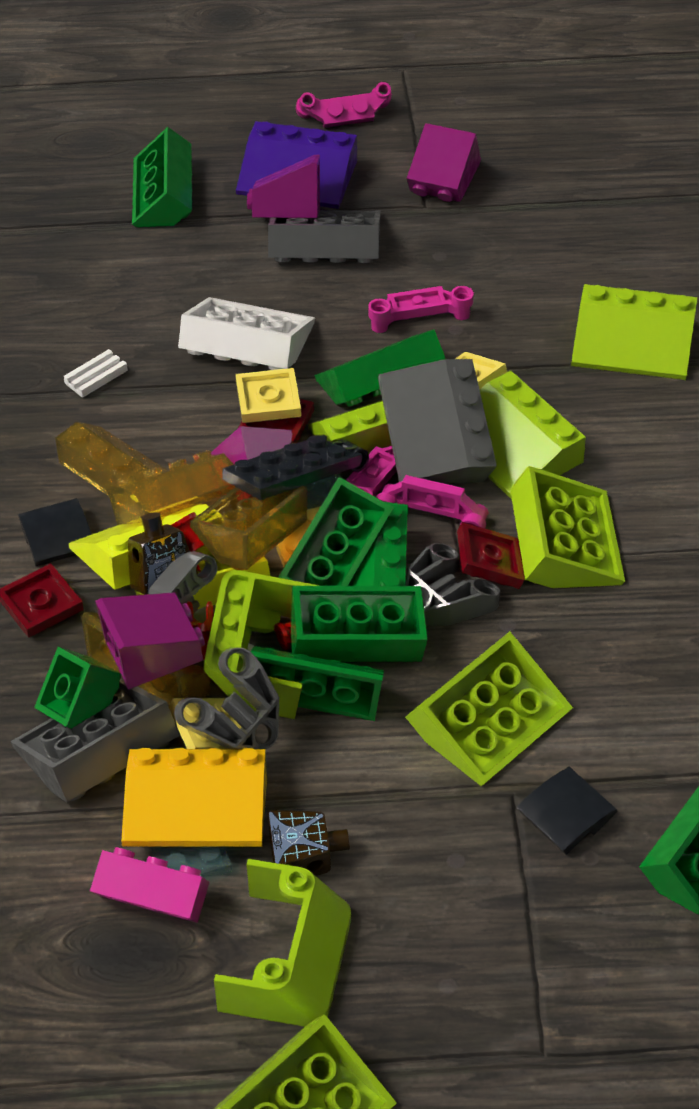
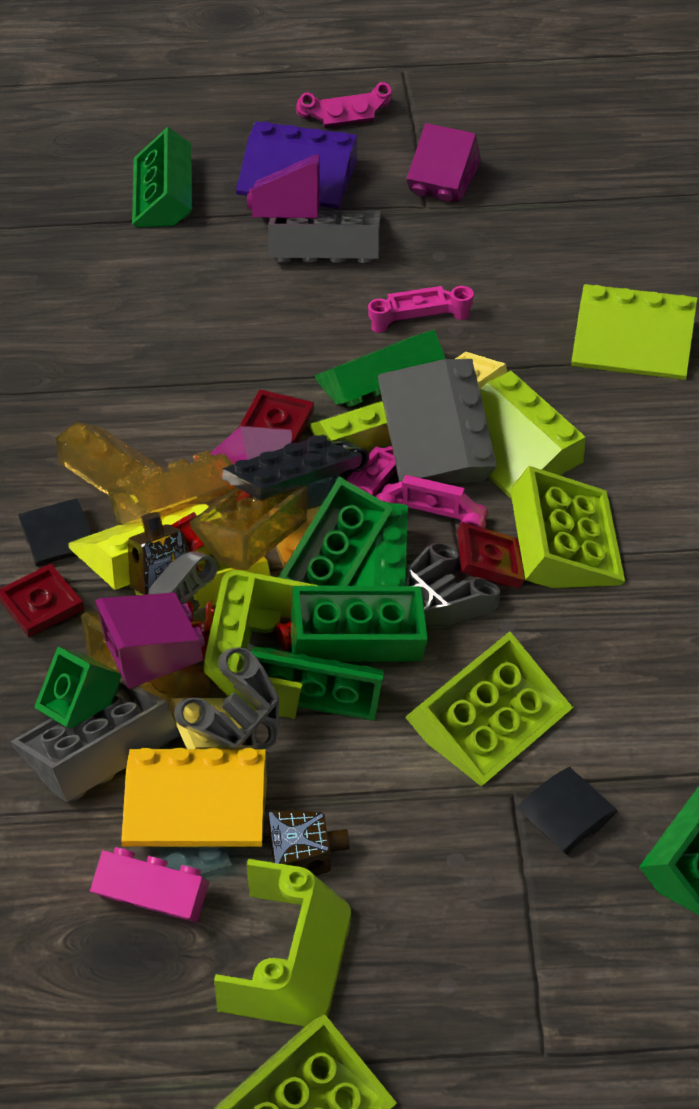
(93, 371): white tile -> none
(244, 333): white slope -> none
(268, 395): light yellow plate -> none

